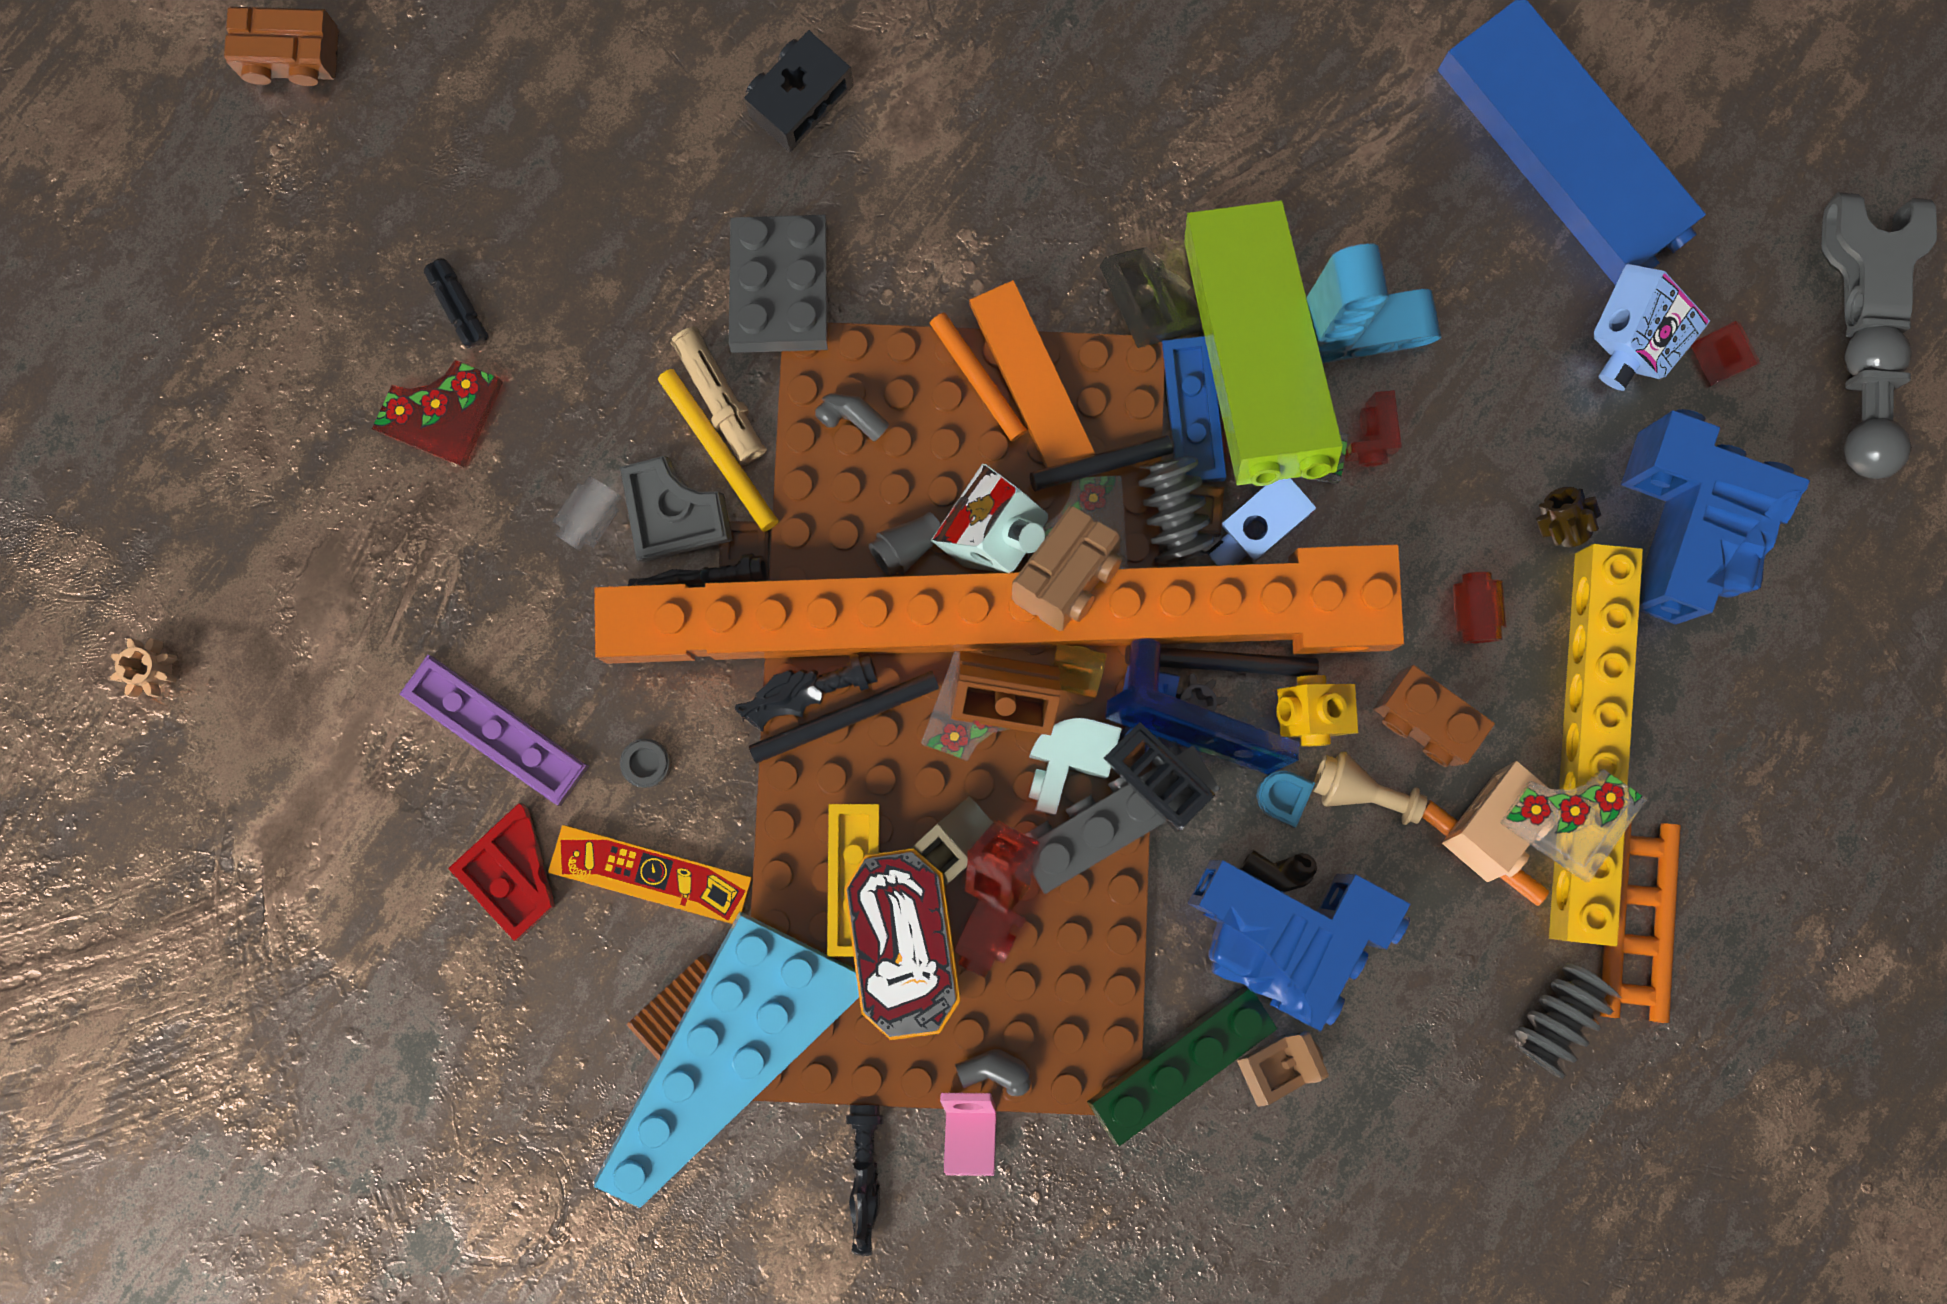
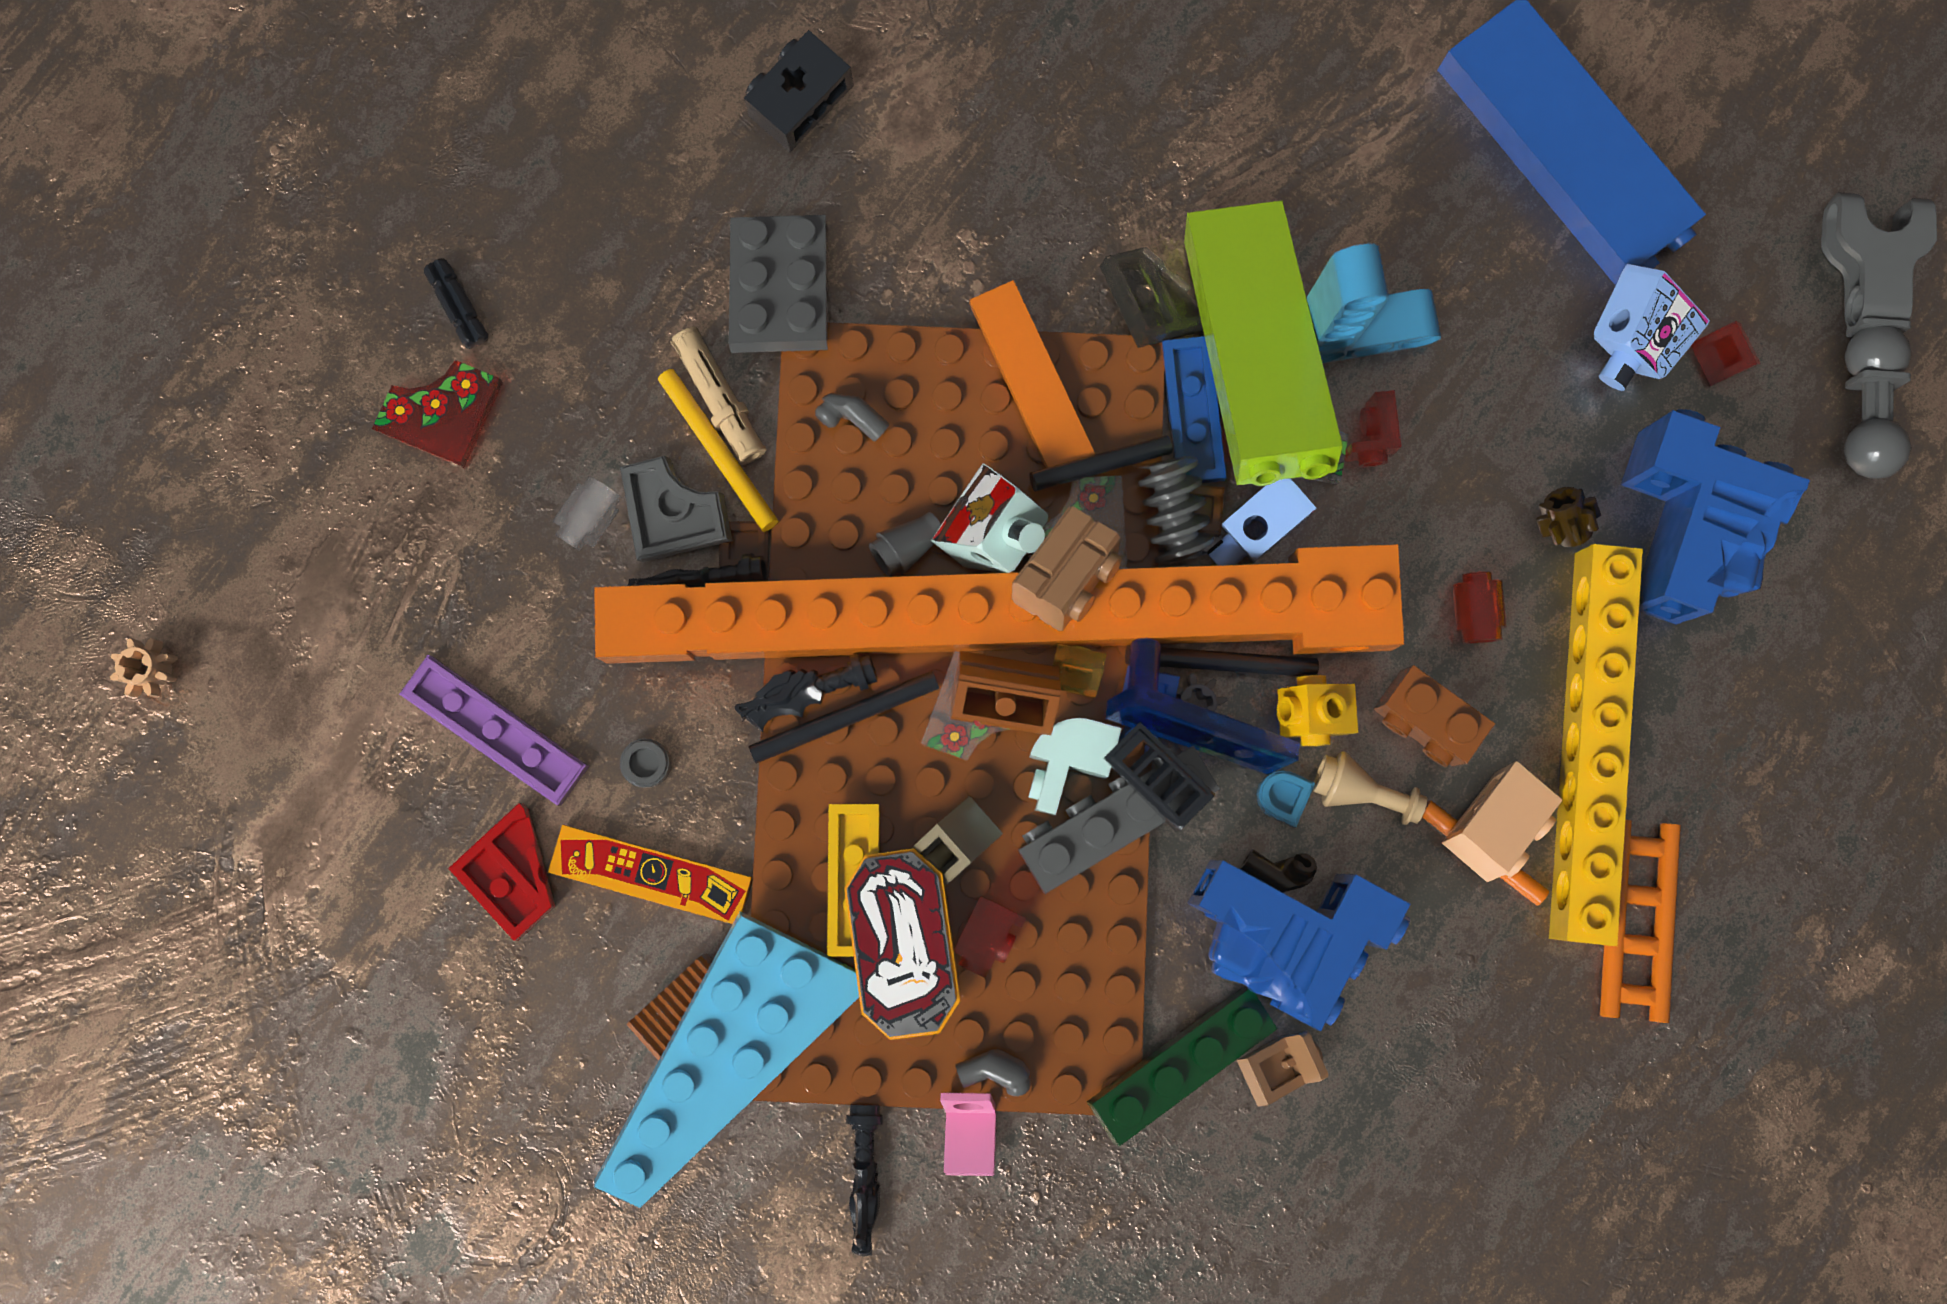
(281, 44): dark orange brick -> none
(978, 376): orange bar -> none
(1000, 866): clear red brick -> none
(1565, 1018): dark grey piece -> none
(1575, 824): clear tile -> none

